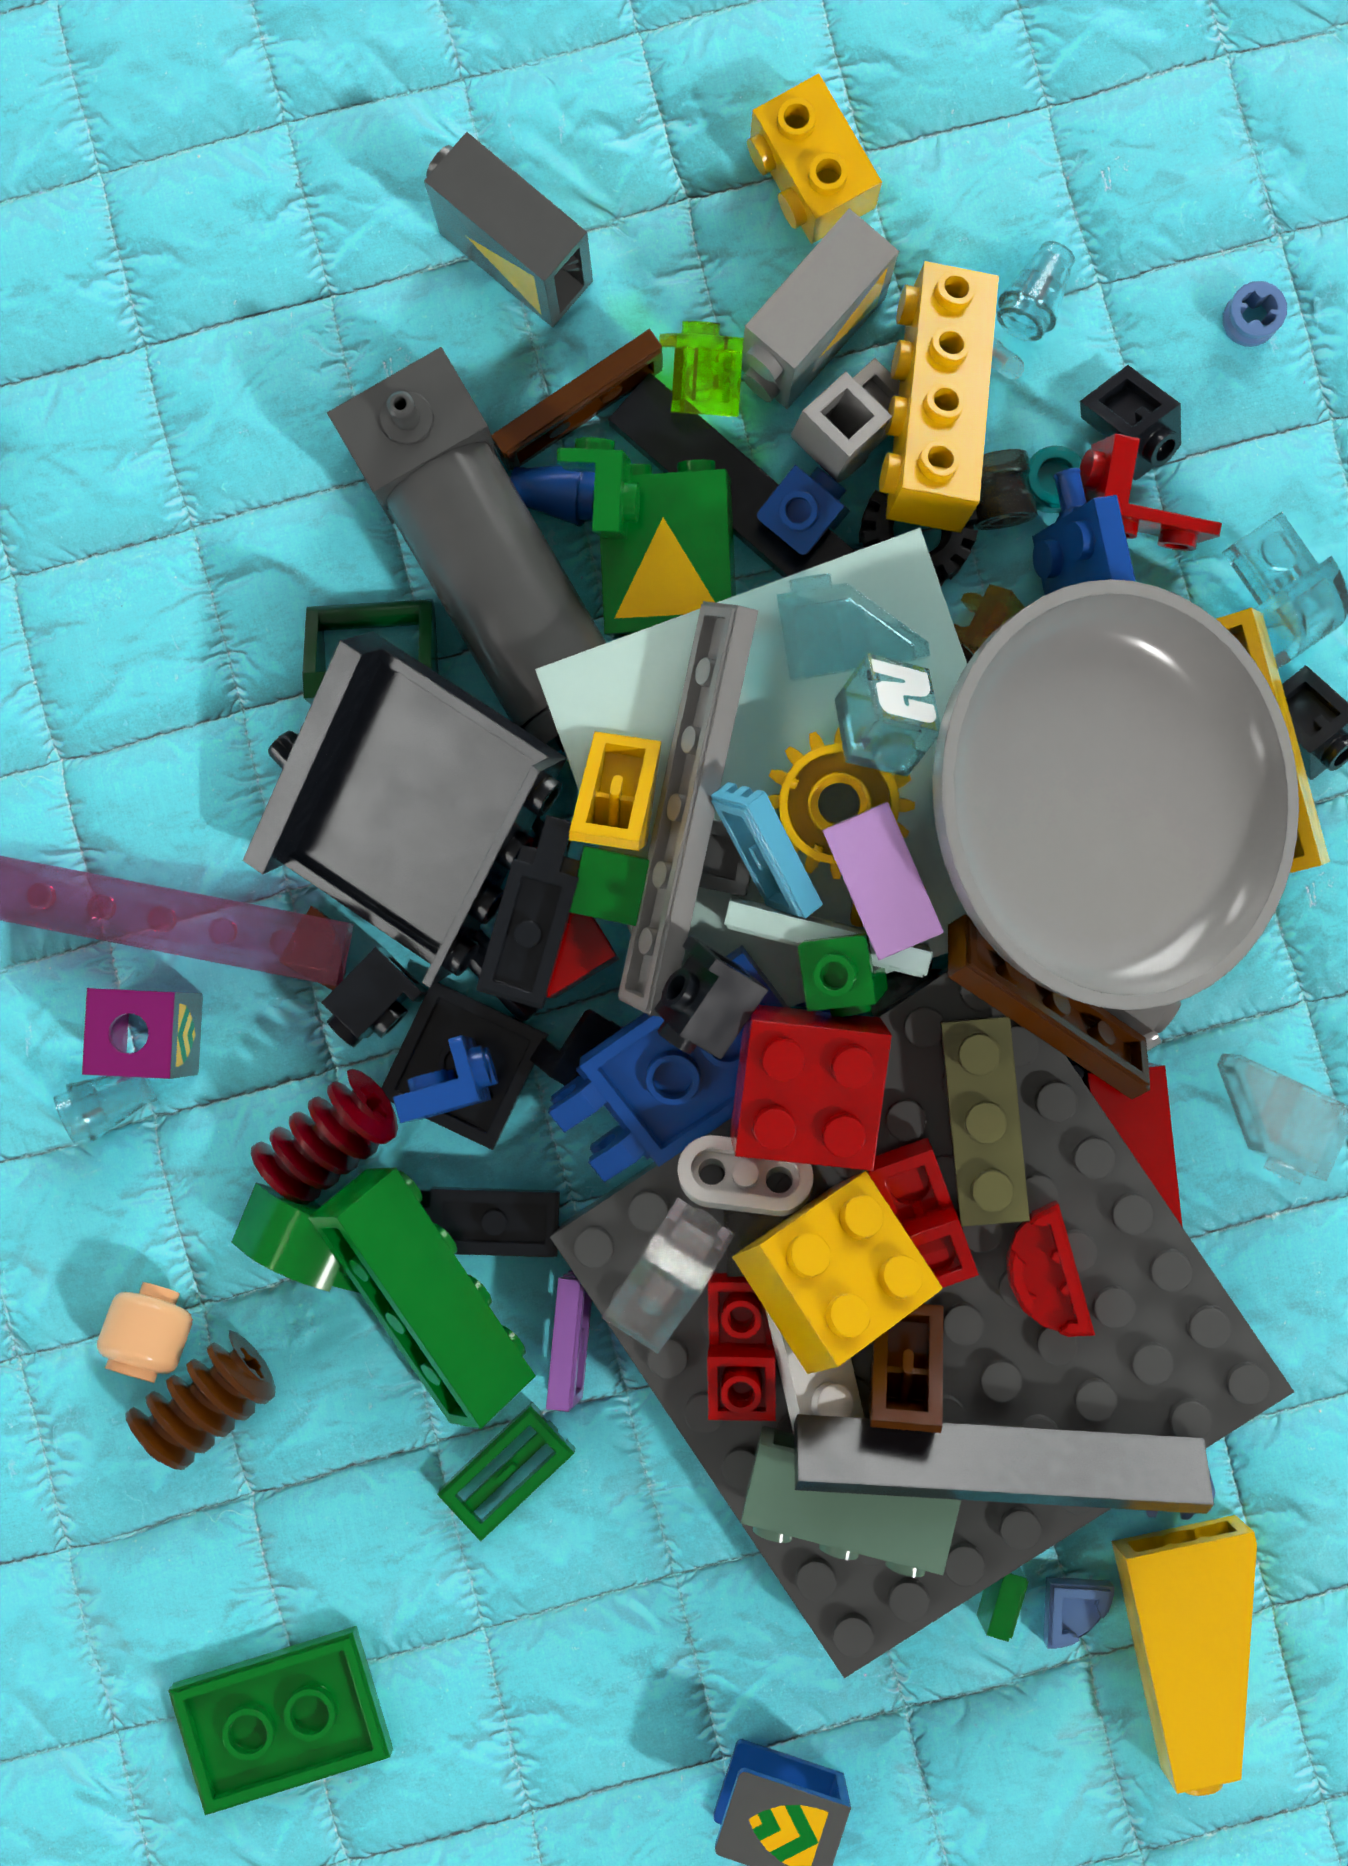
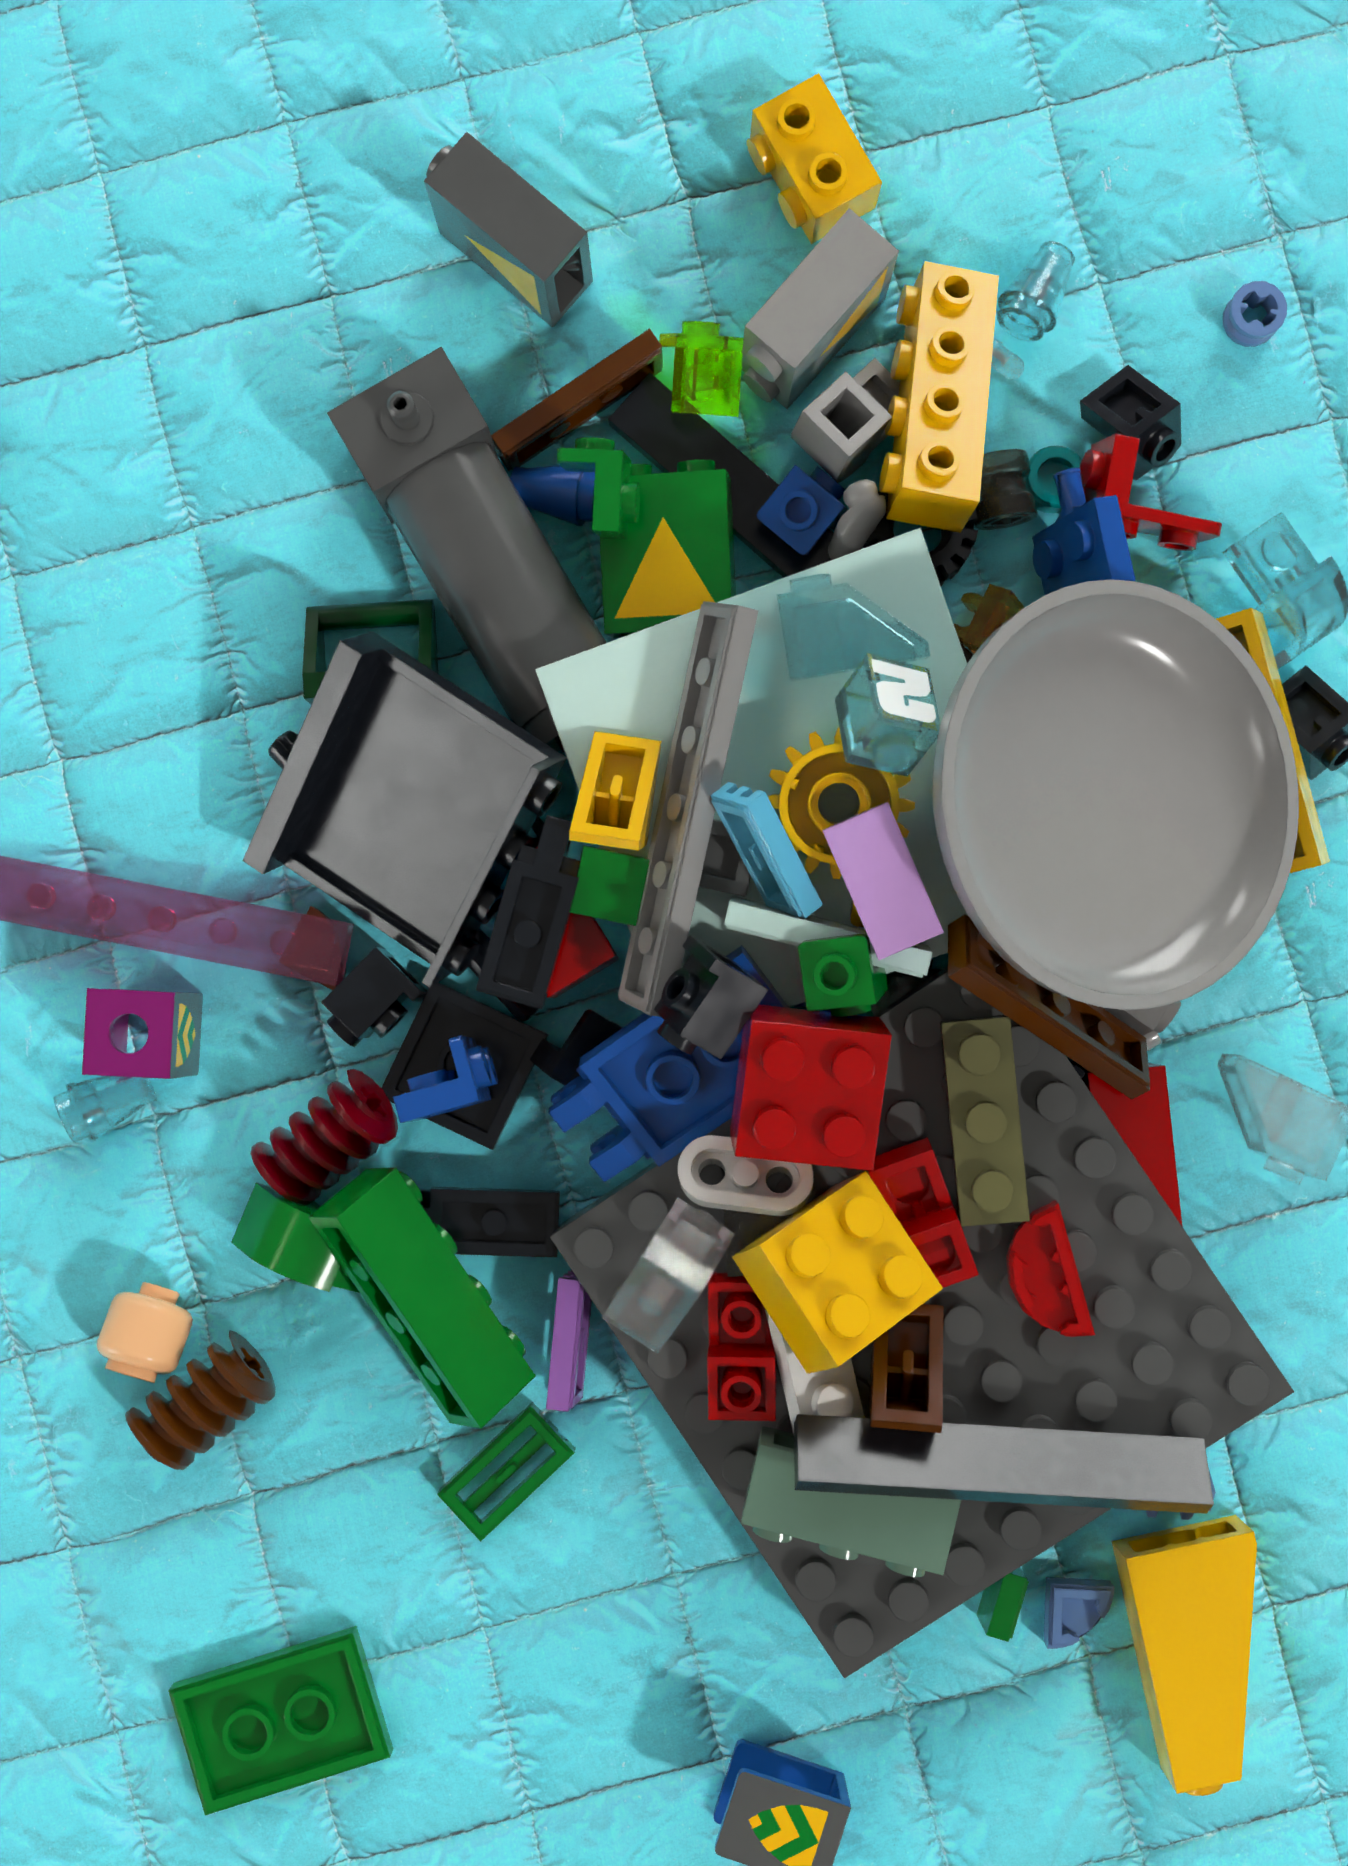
(858, 522): none -> light grey arm

